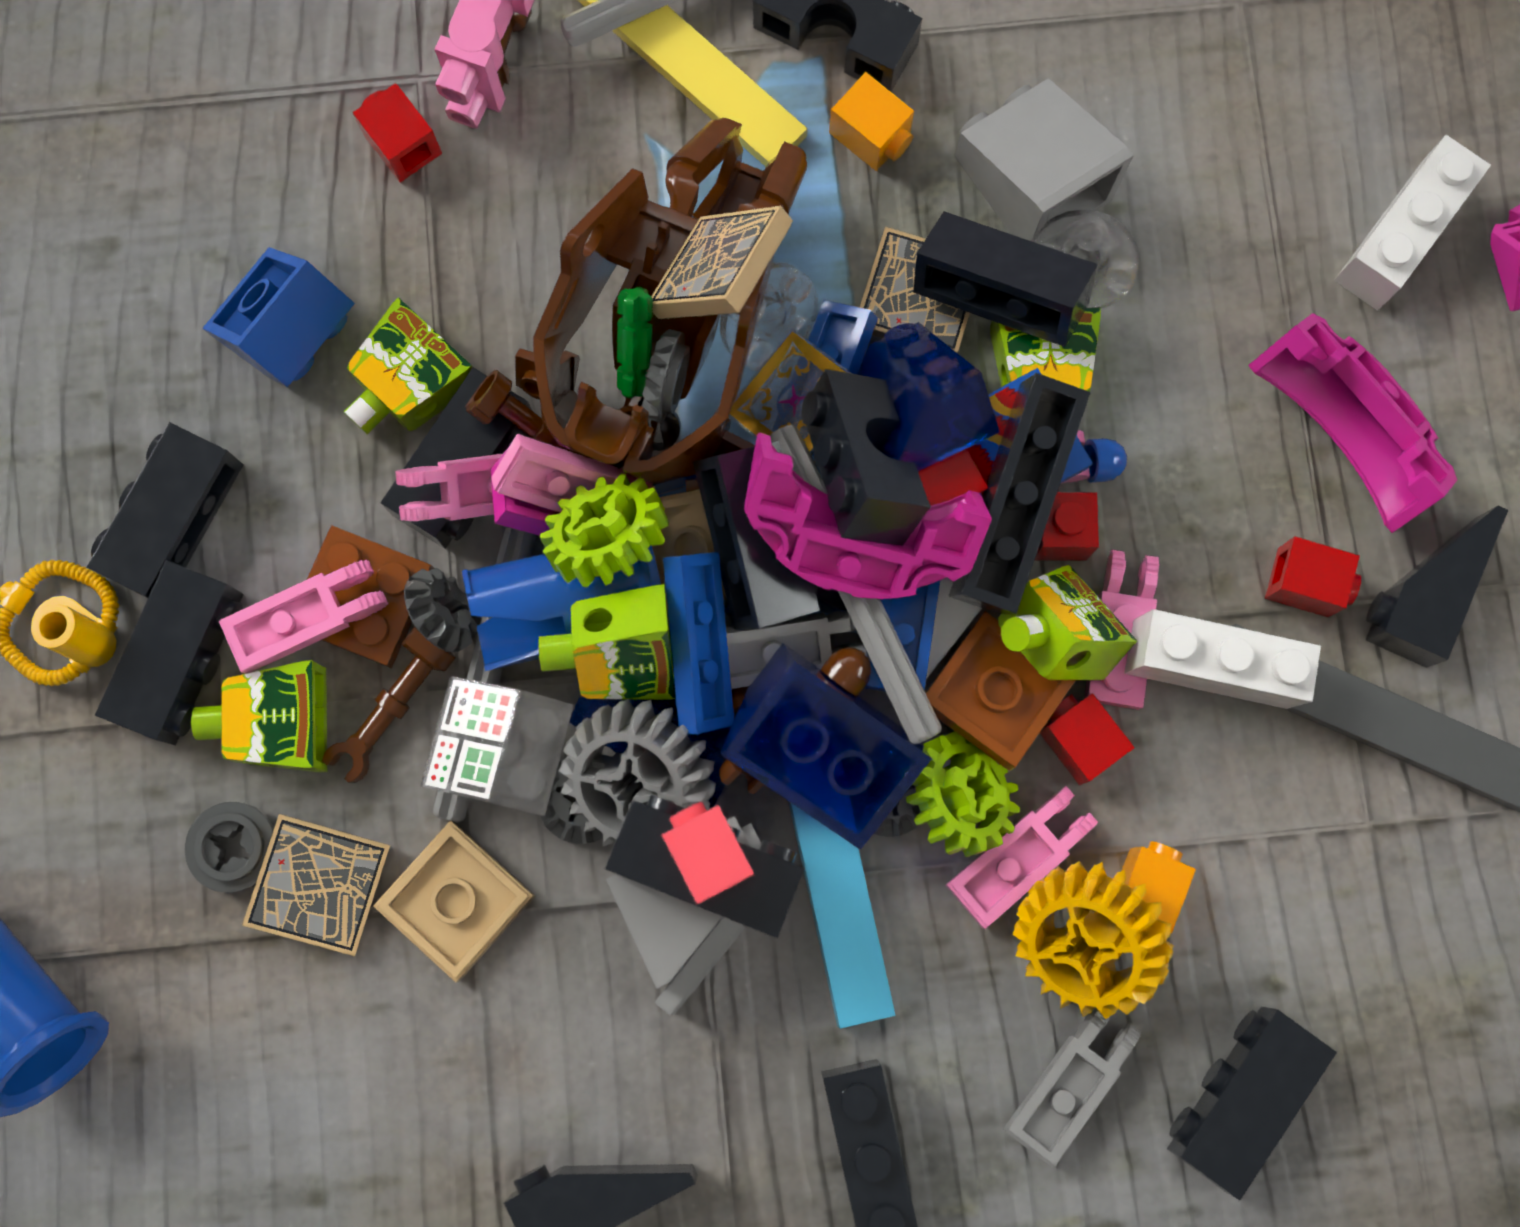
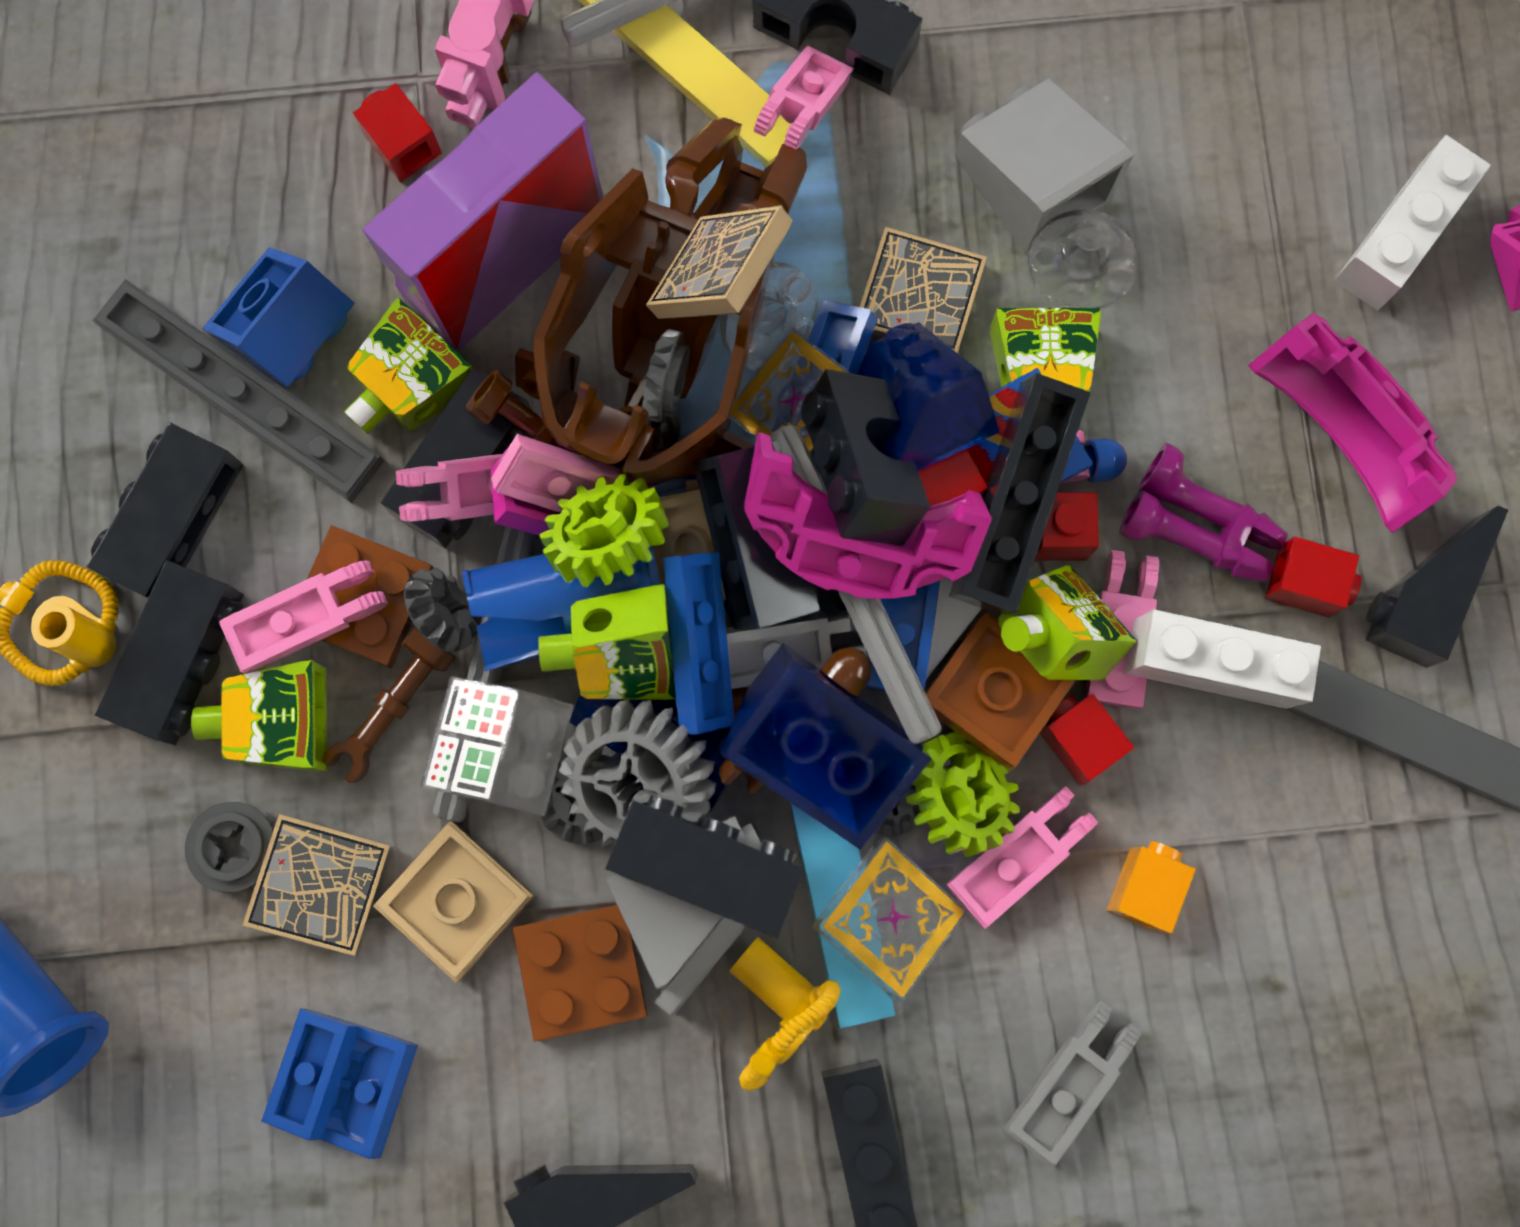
(238, 391): none -> dark grey tile
(339, 1083): none -> blue slope
(490, 213): none -> medium lavender tile
(579, 972): none -> dark orange plate
(634, 340): green axle -> none
(706, 851): coral brick -> none
(791, 998): none -> yellow piece
(804, 95): none -> bright pink hinge
(872, 122): light orange brick -> none
(890, 919): none -> tile
(1004, 278): black brick -> none
(1102, 925): yellow gear -> none
(1239, 522): none -> magenta piece
(1250, 1099): black brick -> none

